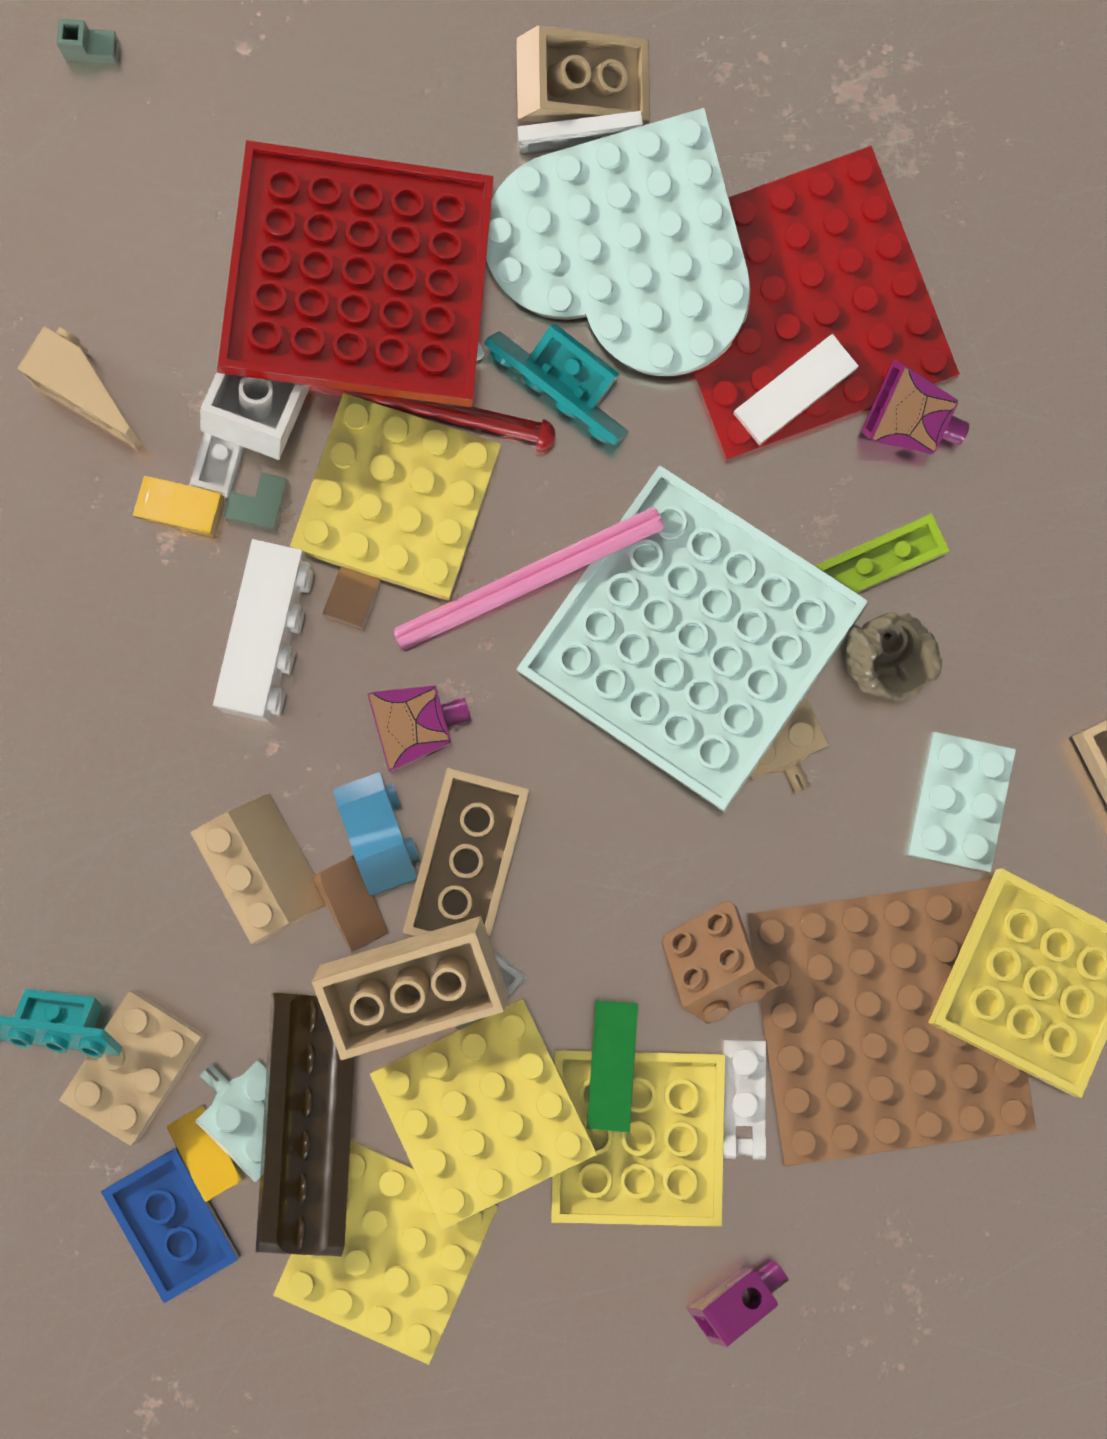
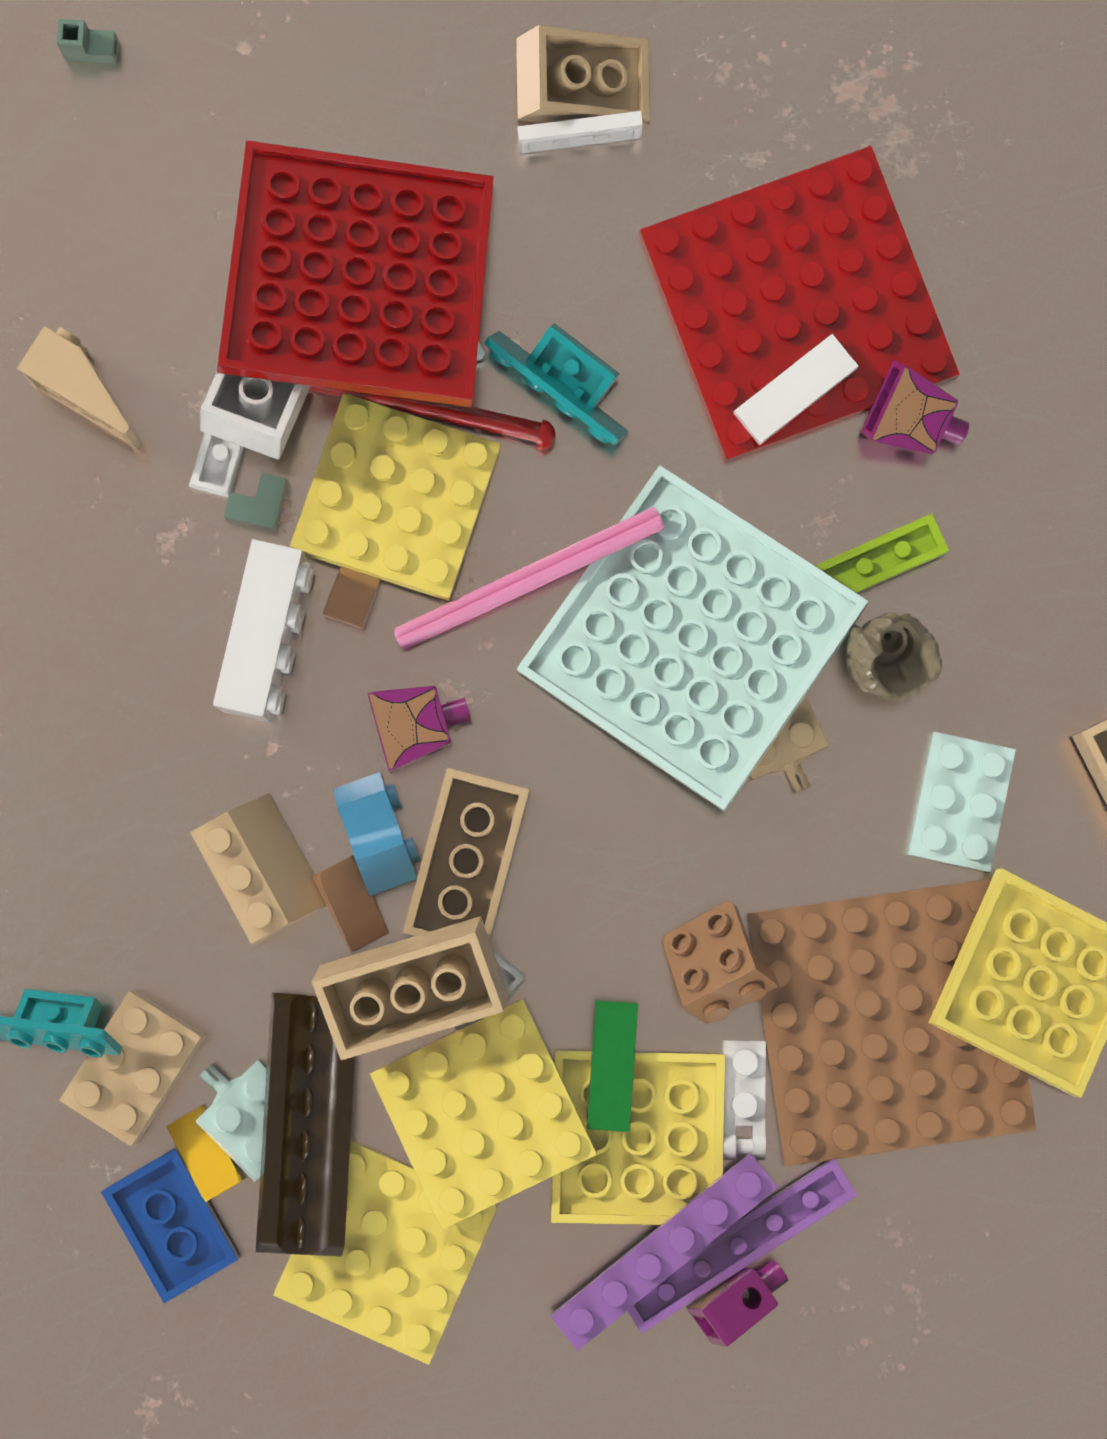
(179, 506): yellow slope -> none
(630, 239): light aqua plate -> none
(663, 1251): none -> medium lavender plate
(747, 1241): none -> medium lavender plate

